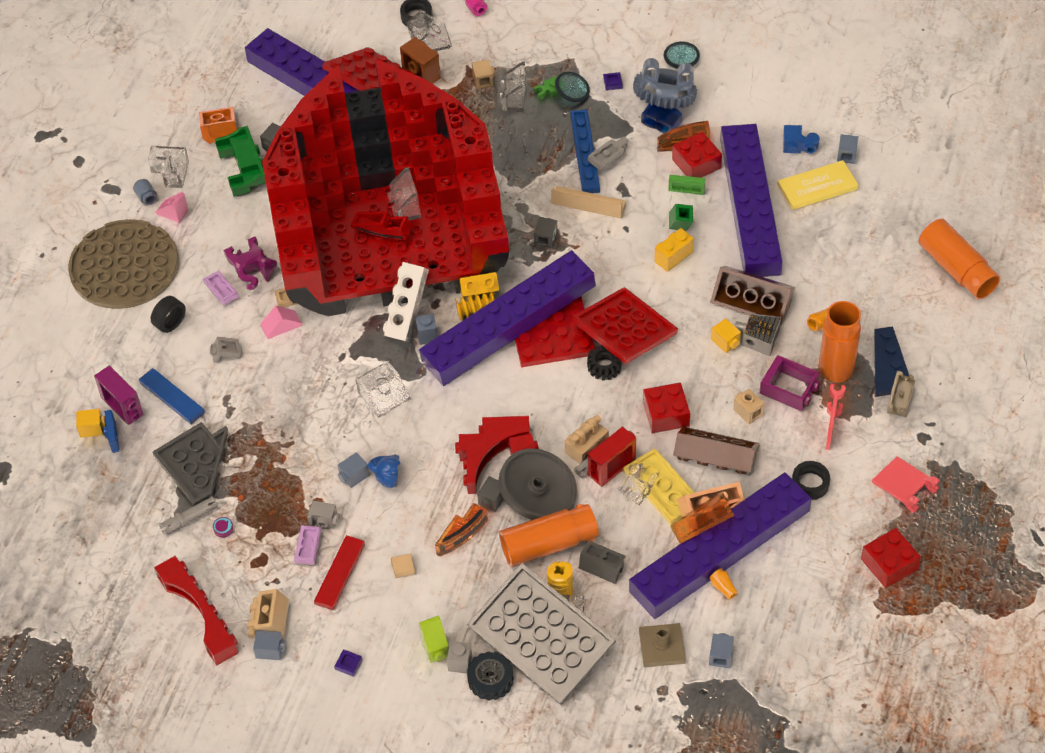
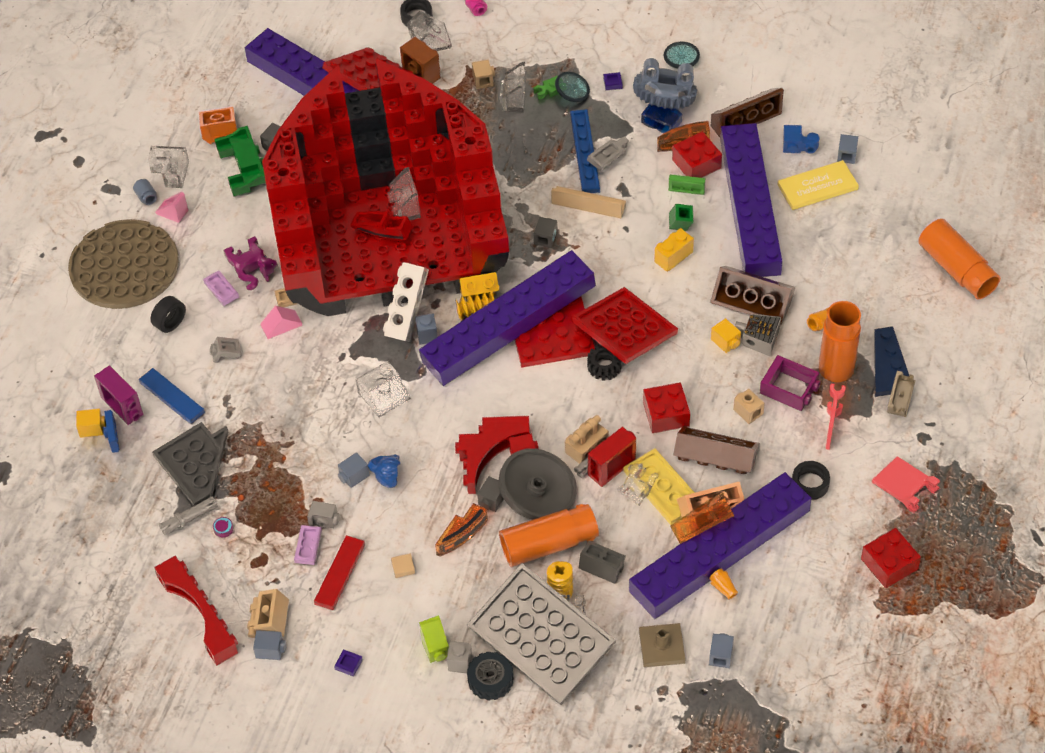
(749, 111): none -> reddish brown slope

